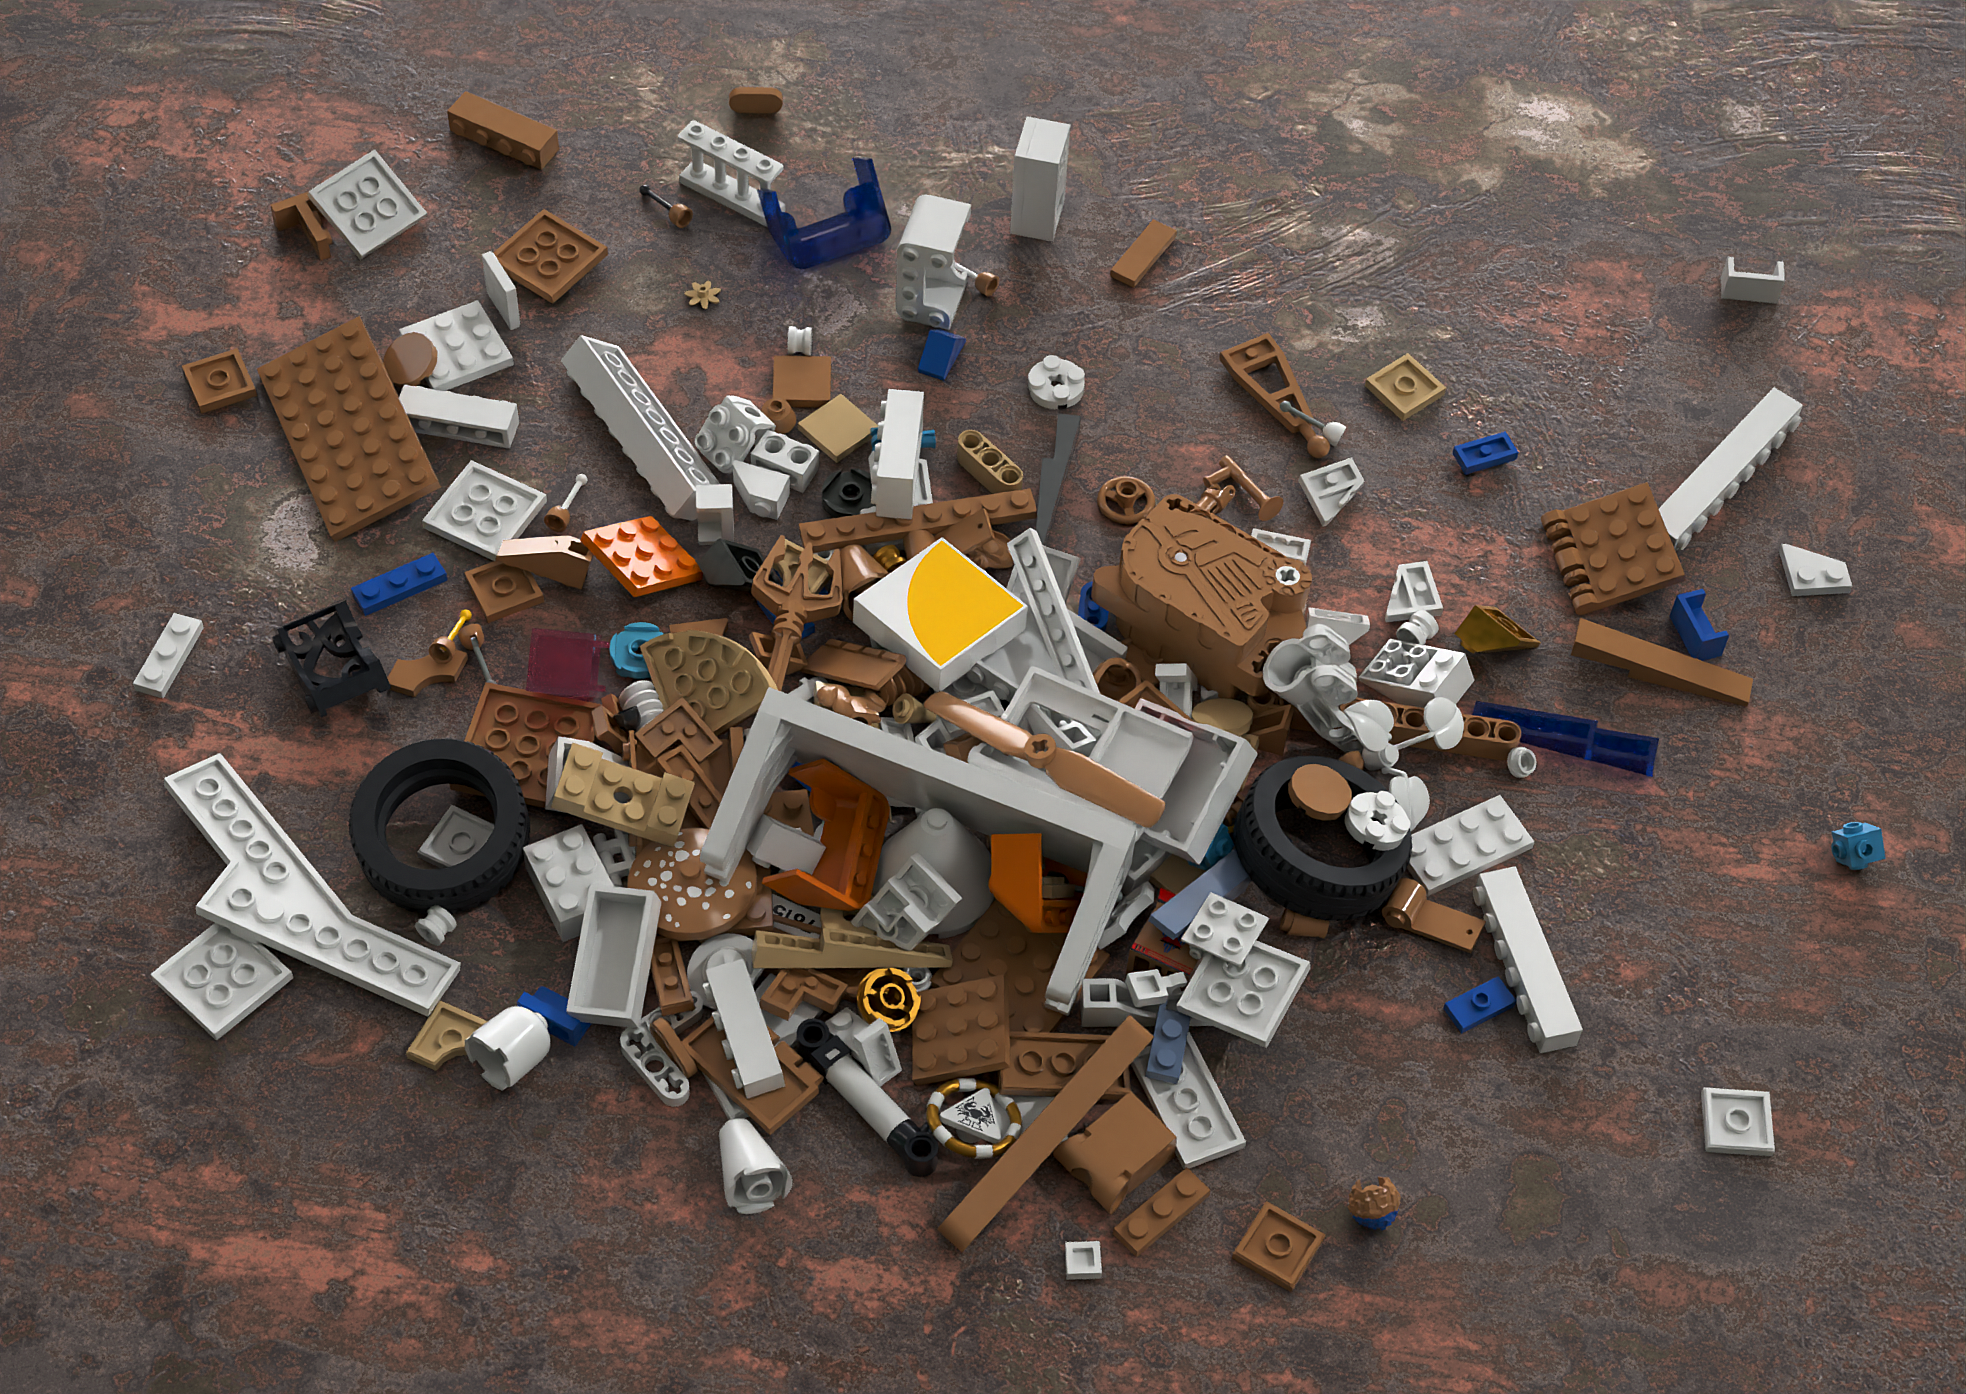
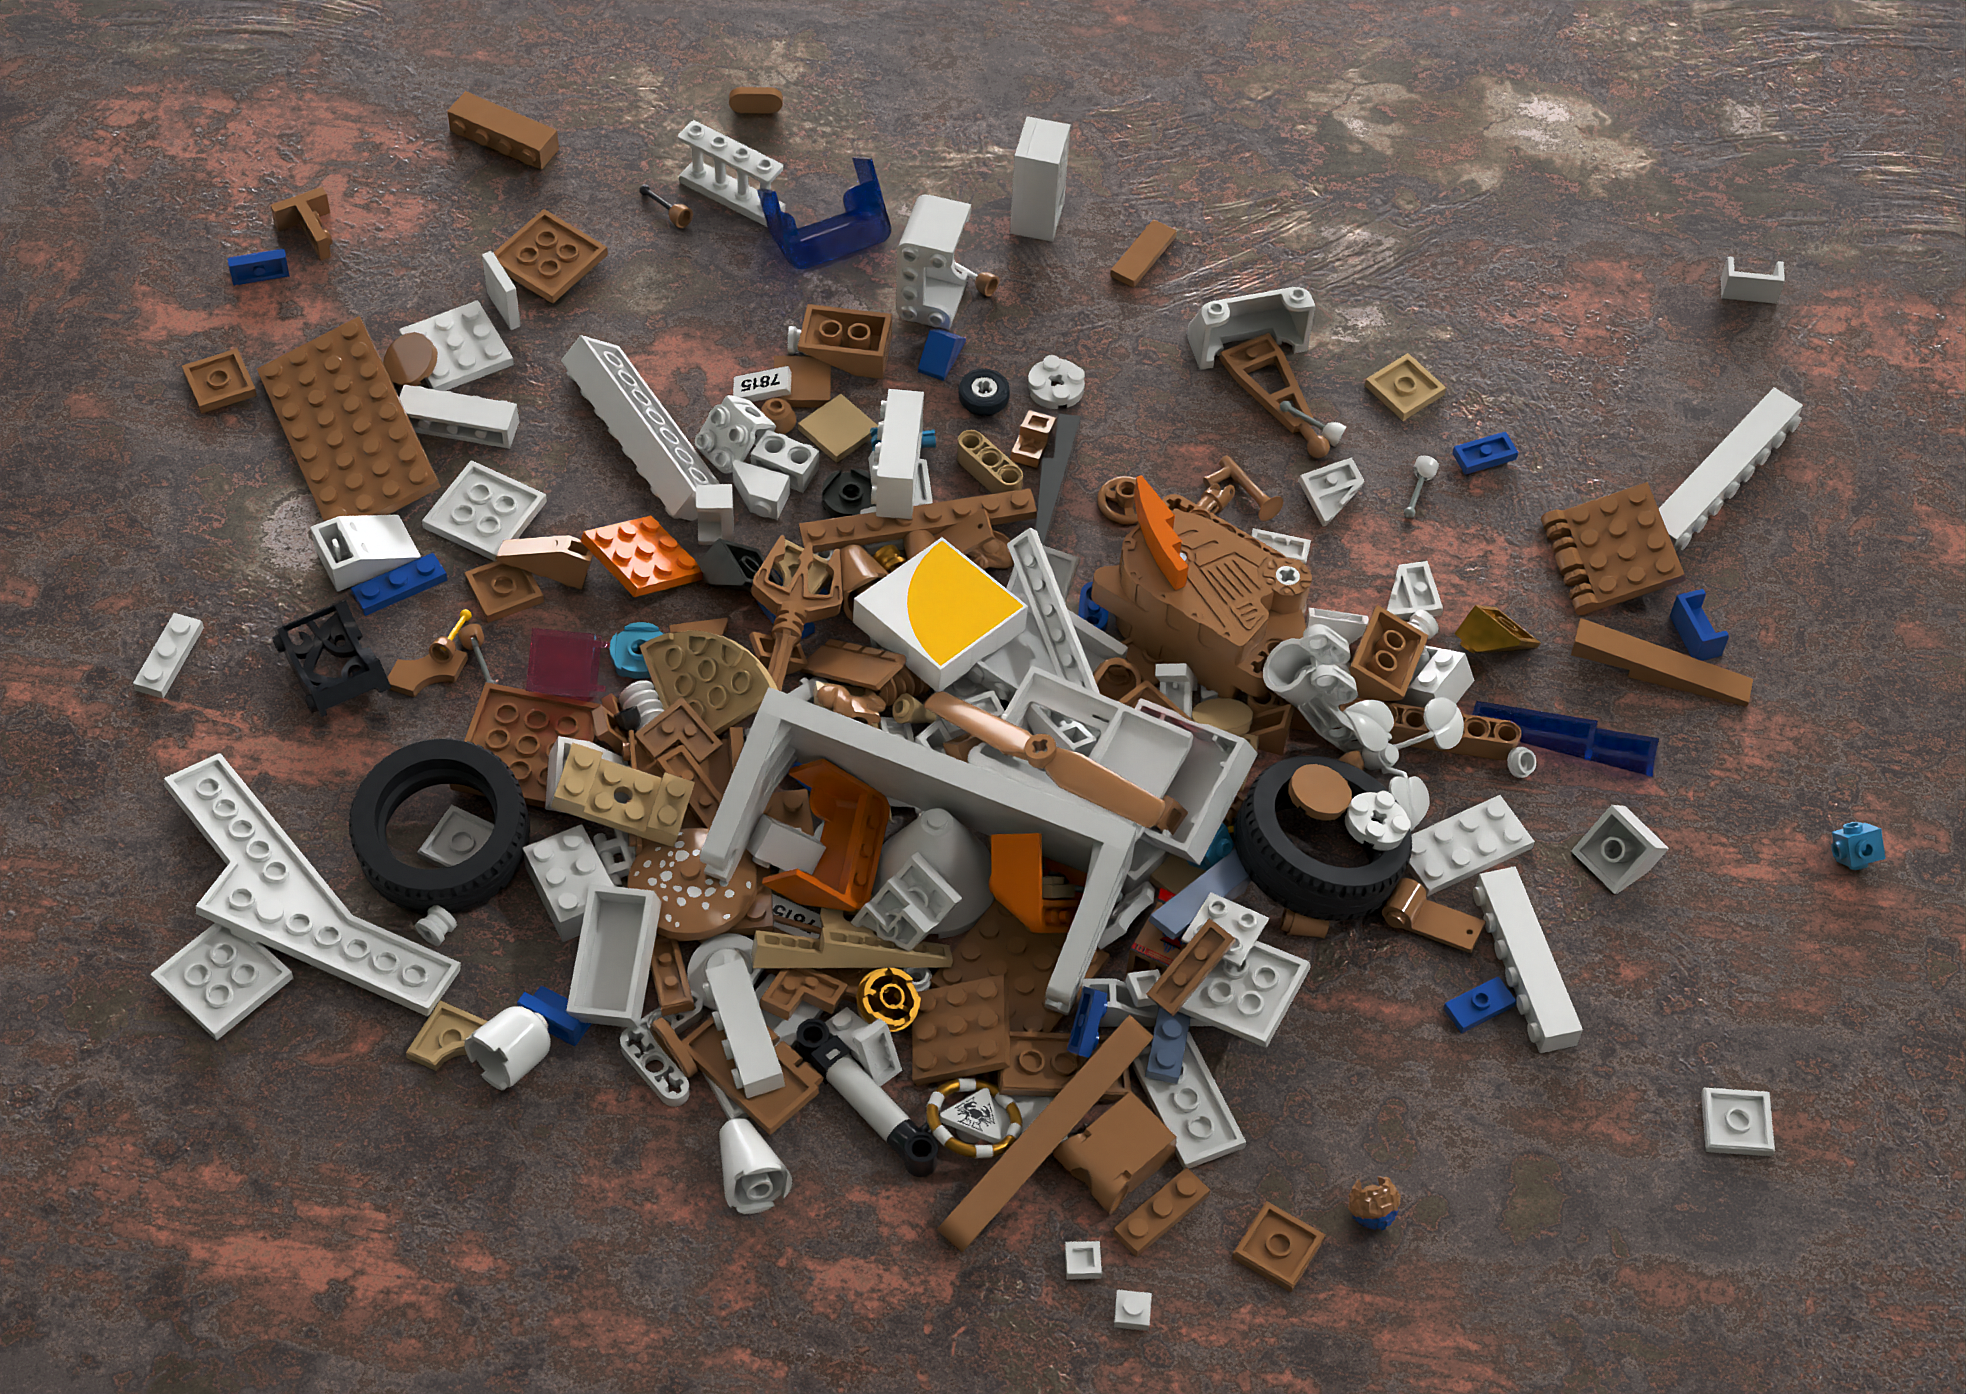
(258, 267): none -> blue panel
(362, 547): none -> white slope
(367, 204): white plate -> none
(562, 512): medium nougat hinge -> none
(703, 294): tan plant -> none
(763, 384): none -> white tile
(847, 339): none -> medium nougat slope
(982, 380): none -> black bush
(1033, 439): none -> medium nougat slope
(1084, 1033): none -> blue plate
(1132, 1310): none -> white plate
(1157, 527): none -> orange slope
(1172, 816): none -> medium nougat plate
(1191, 967): none -> medium nougat plate
(1281, 313): none -> white windscreen
(1386, 657): none -> medium nougat slope
(1424, 469): none -> hinge
(1619, 848): none -> white slope
(1813, 573): white wing -> none

